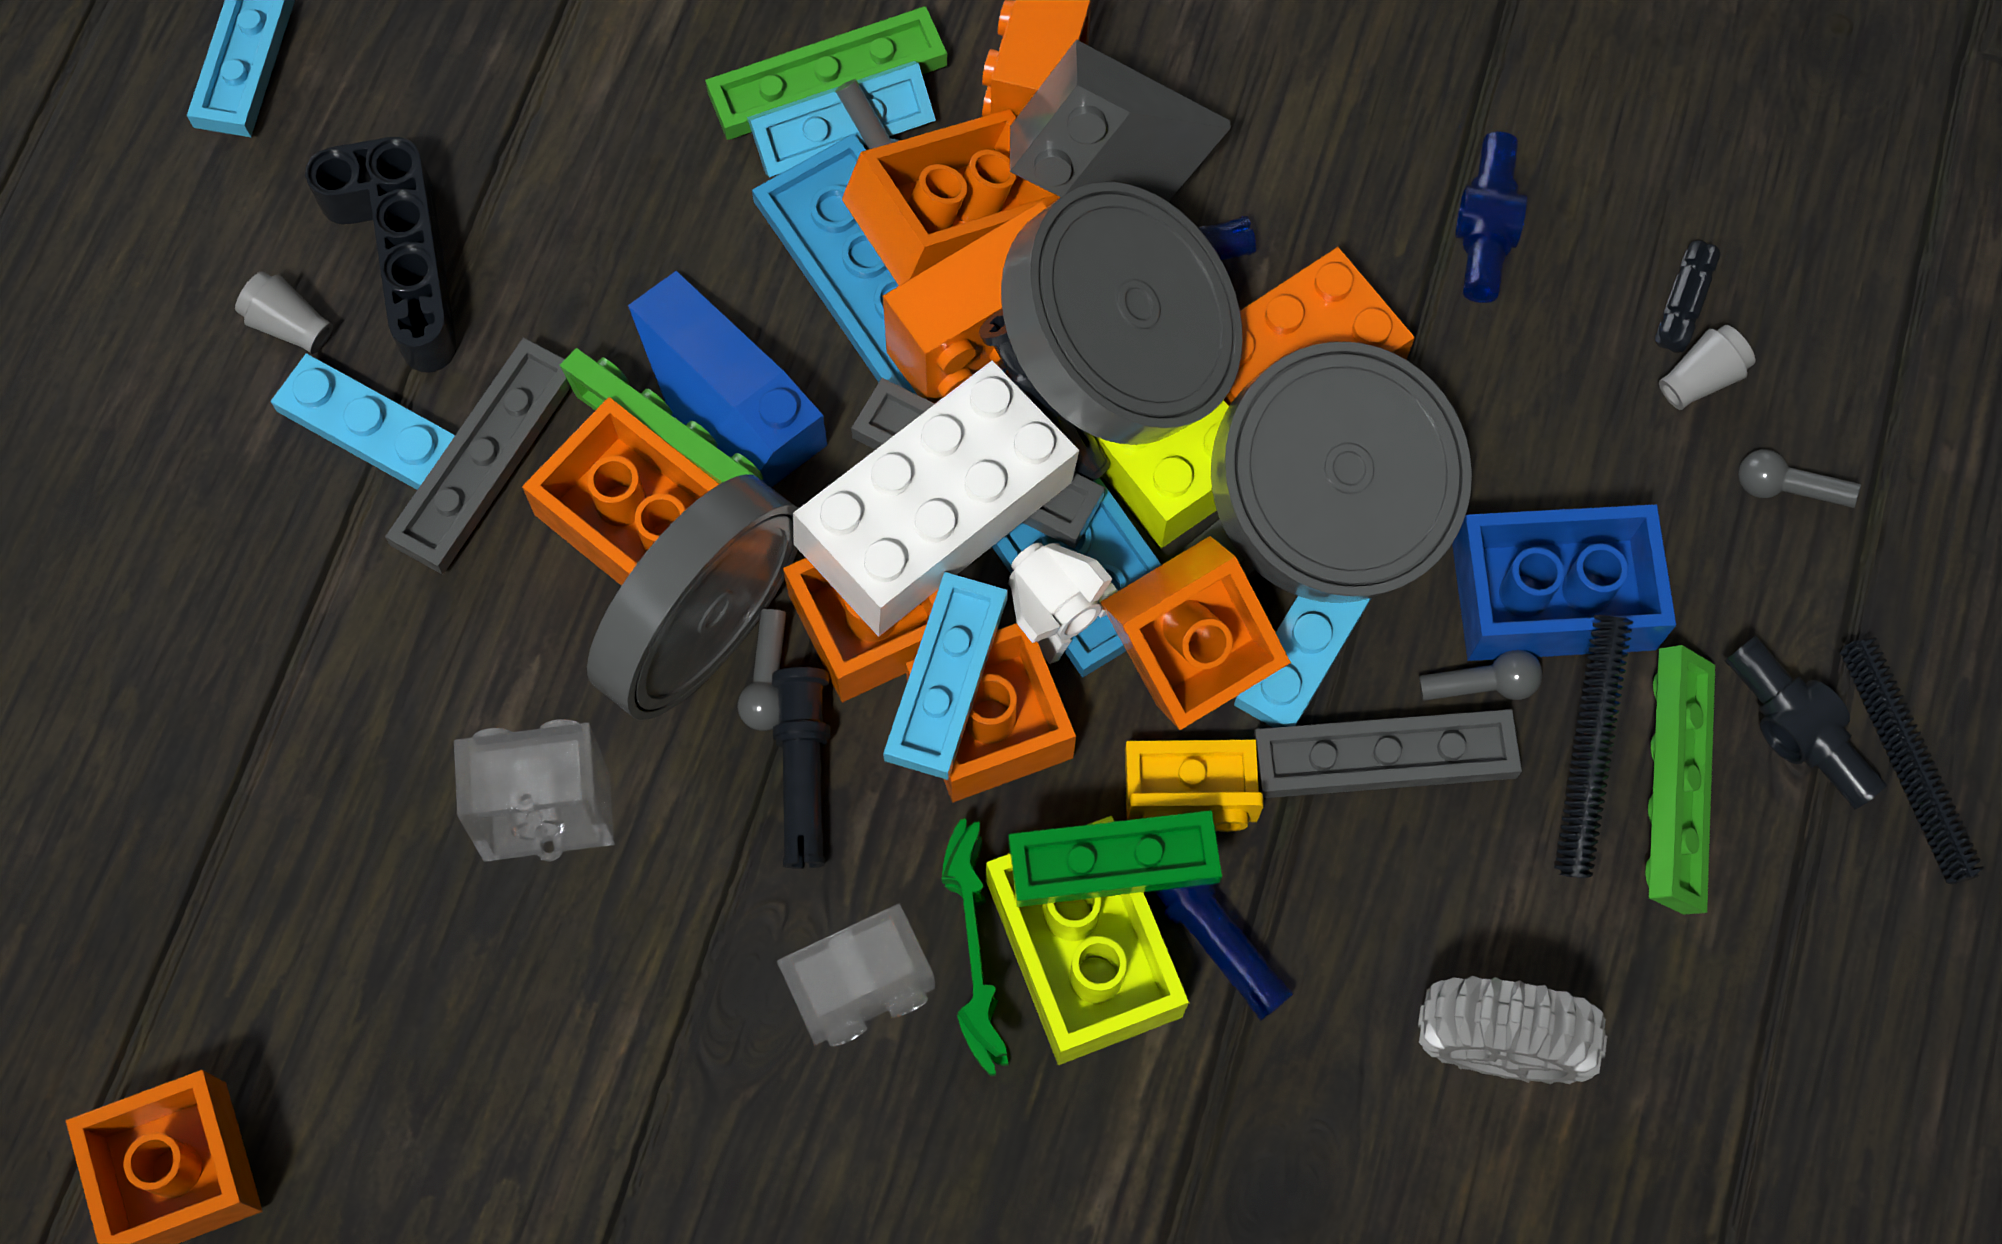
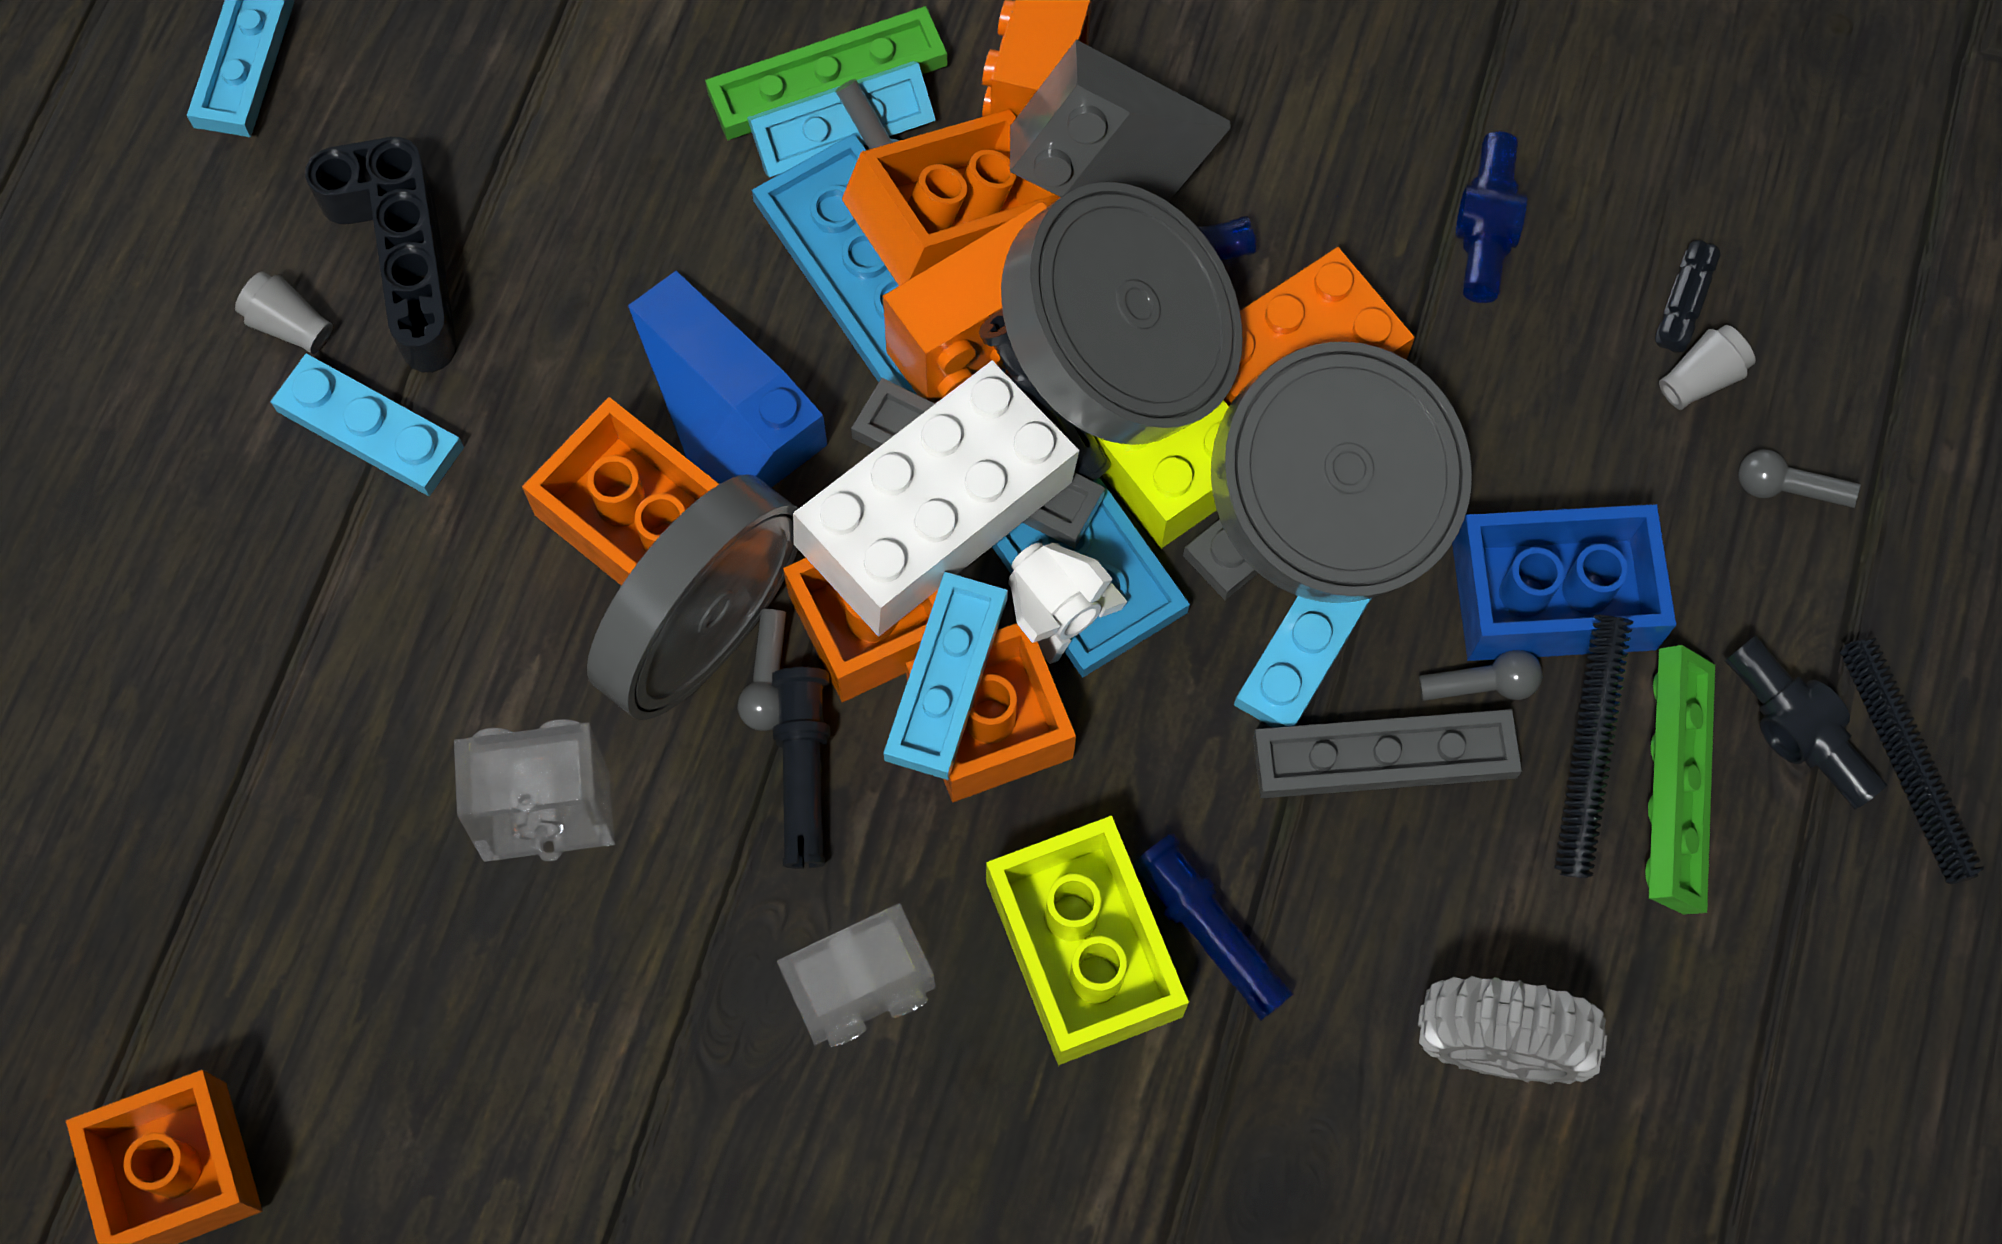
(480, 457): dark grey plate -> none
(602, 379): bright green plate -> none
(977, 1015): green piece -> none
(1114, 858): green plate -> none
(1193, 778): yellow bracket -> none
(1196, 632): orange brick -> none

